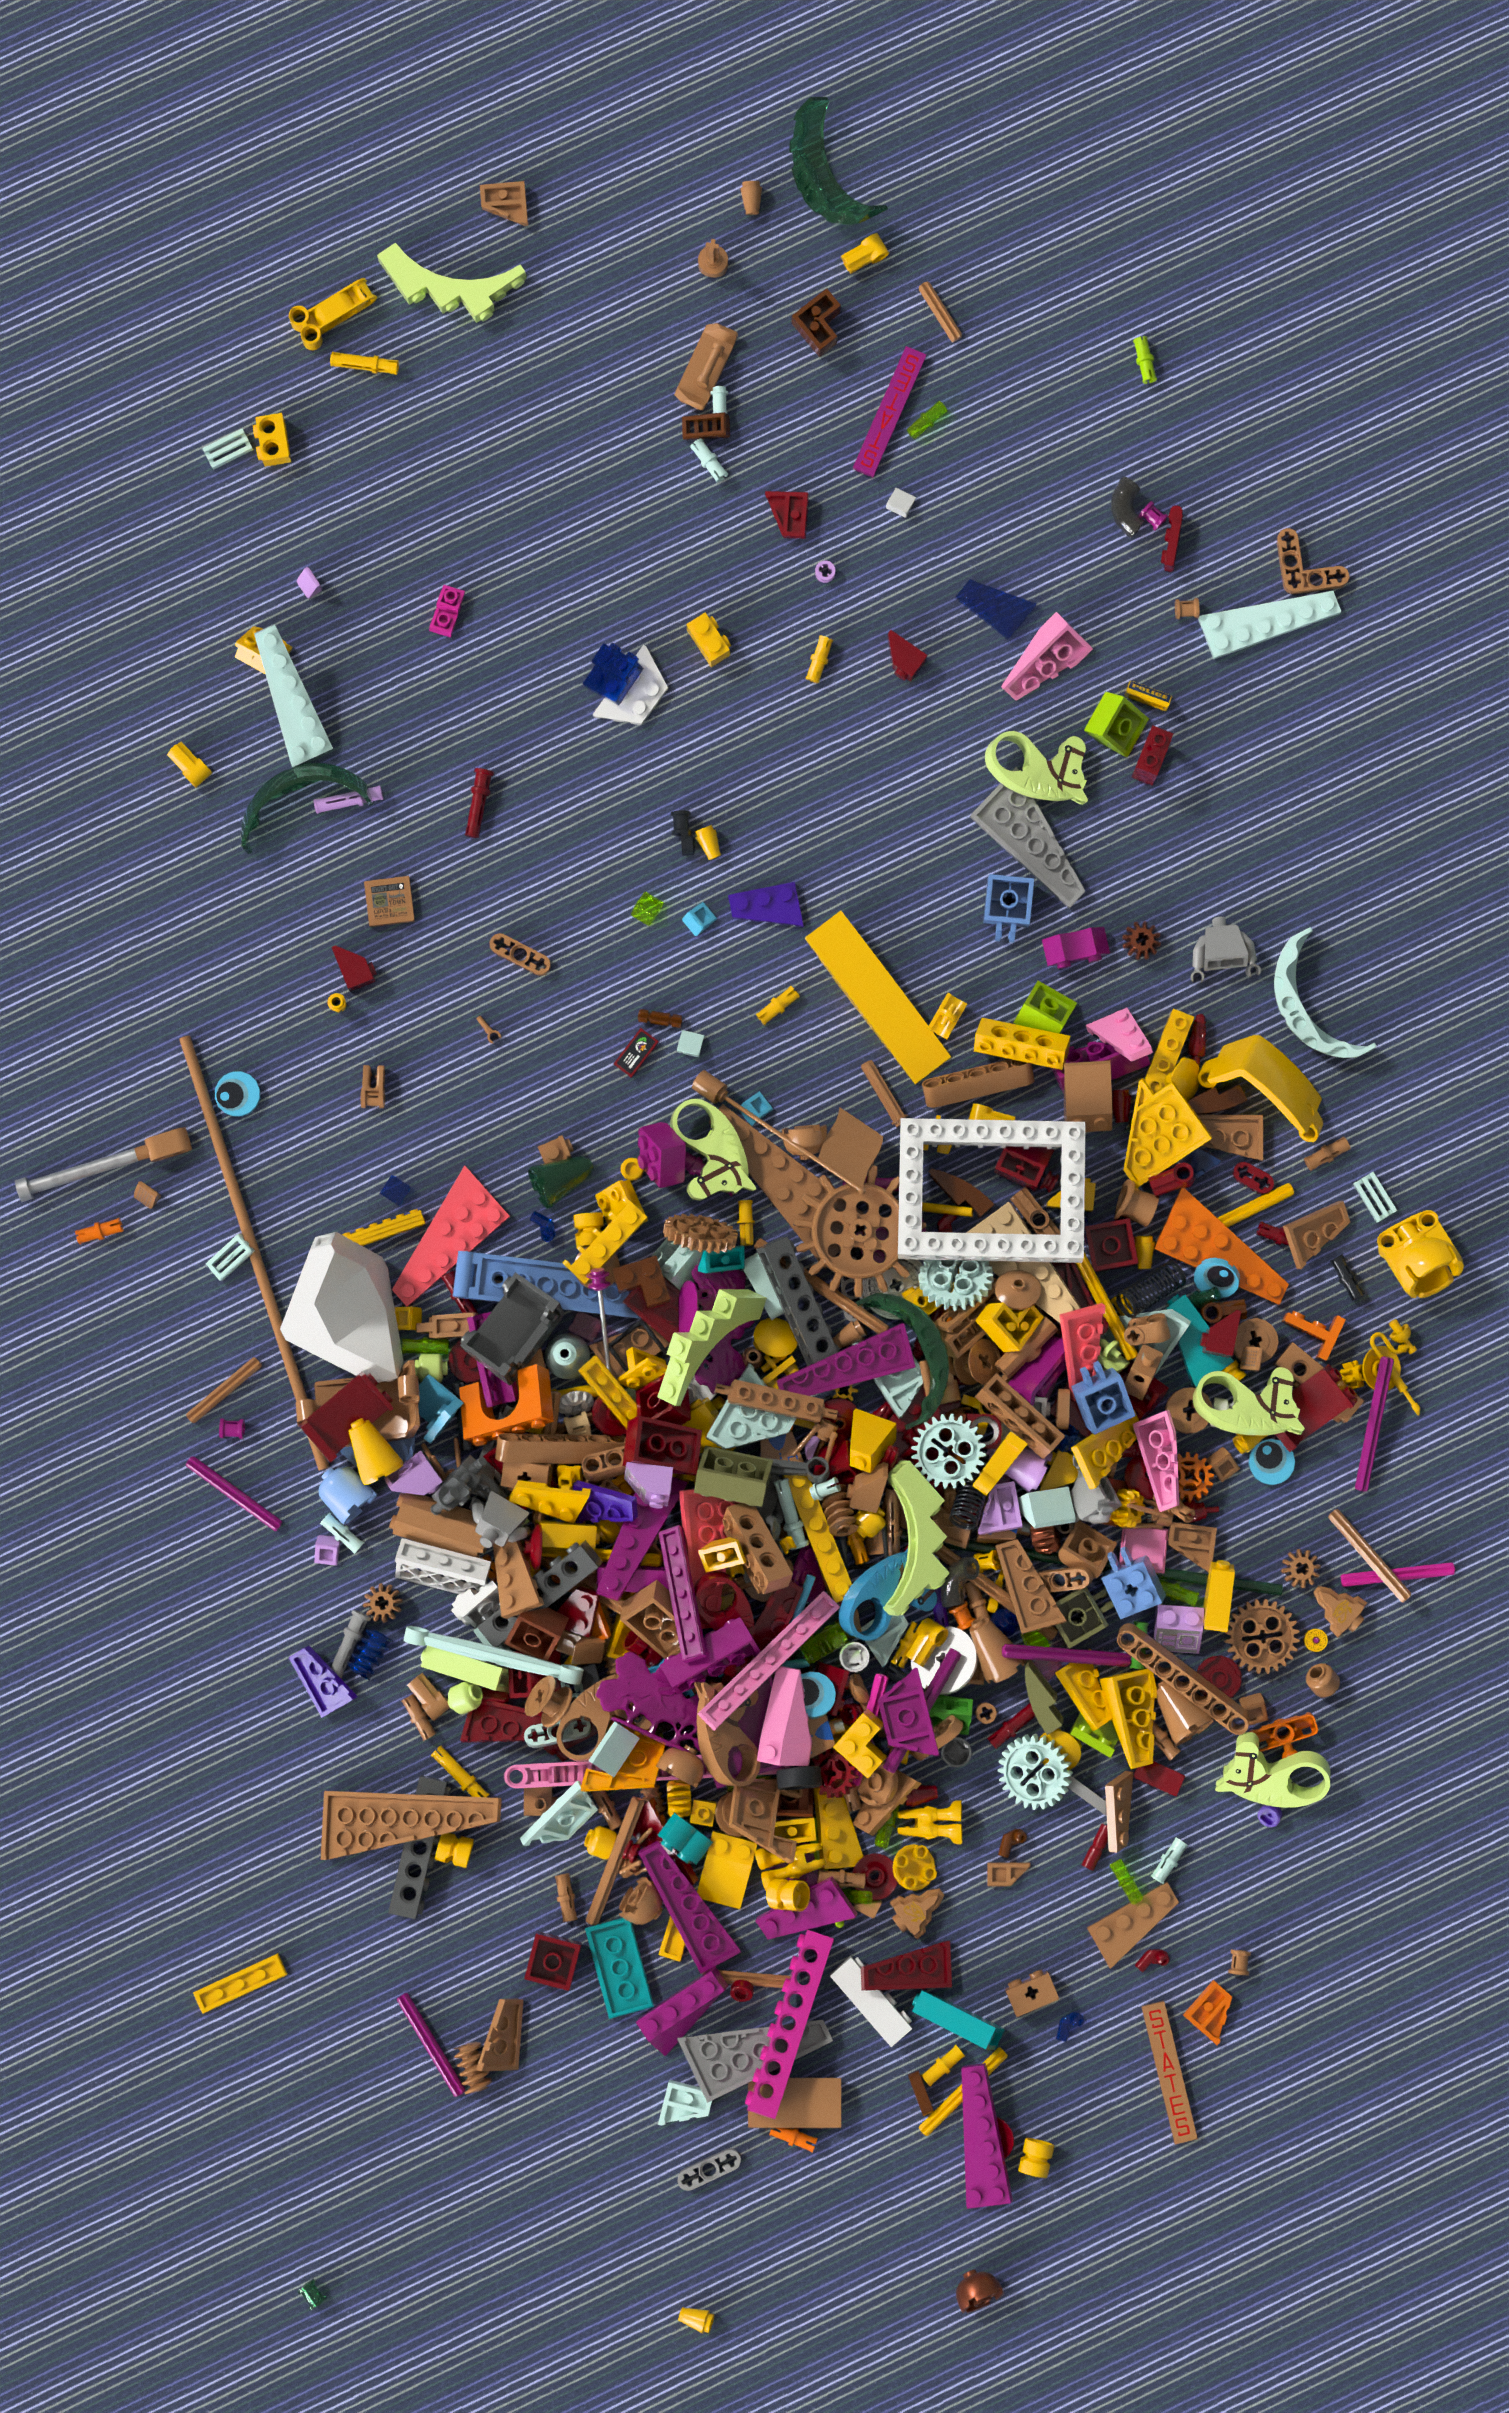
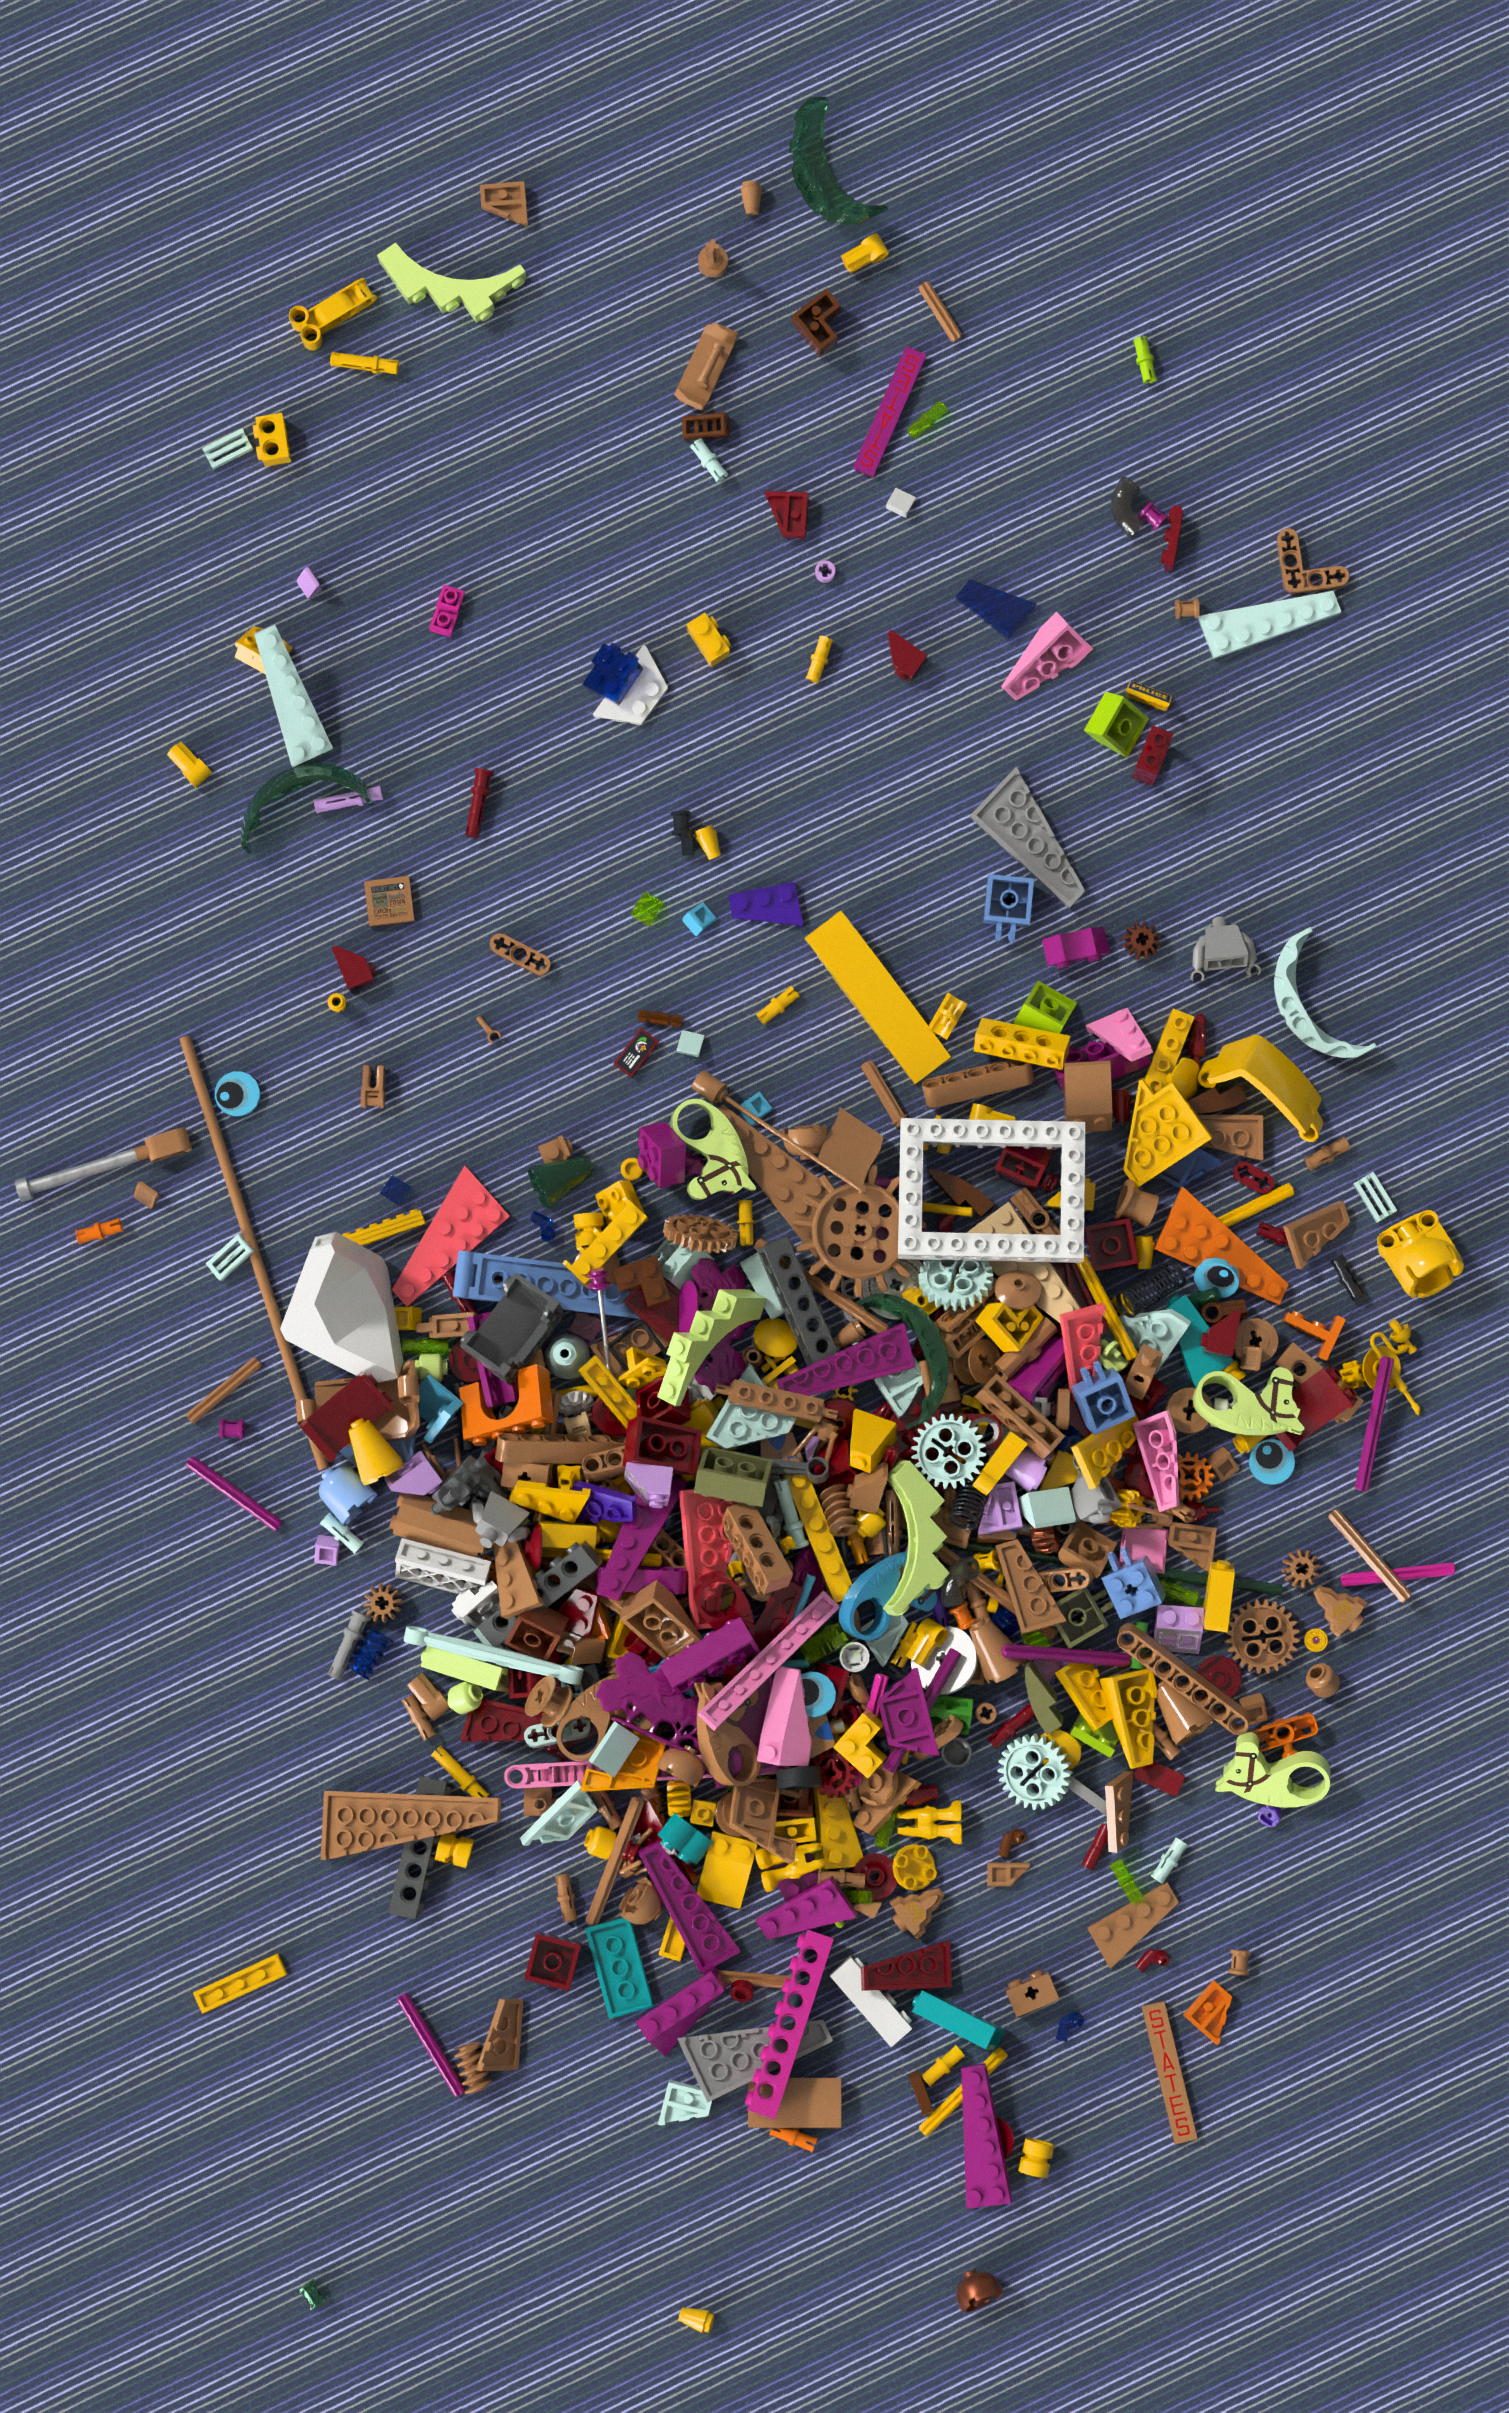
(321, 1682): wing -> none
(497, 1696): dark red piece -> none
(682, 1594): magenta tile -> none
(690, 2170): light grey beam -> none
(719, 399): light aqua pin -> none
(721, 1554): yellow slope -> none
(722, 1261): teal slope -> none
(788, 1895): yellow wheel -> none
(824, 1489): light aqua pin -> none
(1042, 779): yellowish green animal -> none
(1147, 1329): medium nougat piece -> none
(1169, 1180): dark red piece -> none

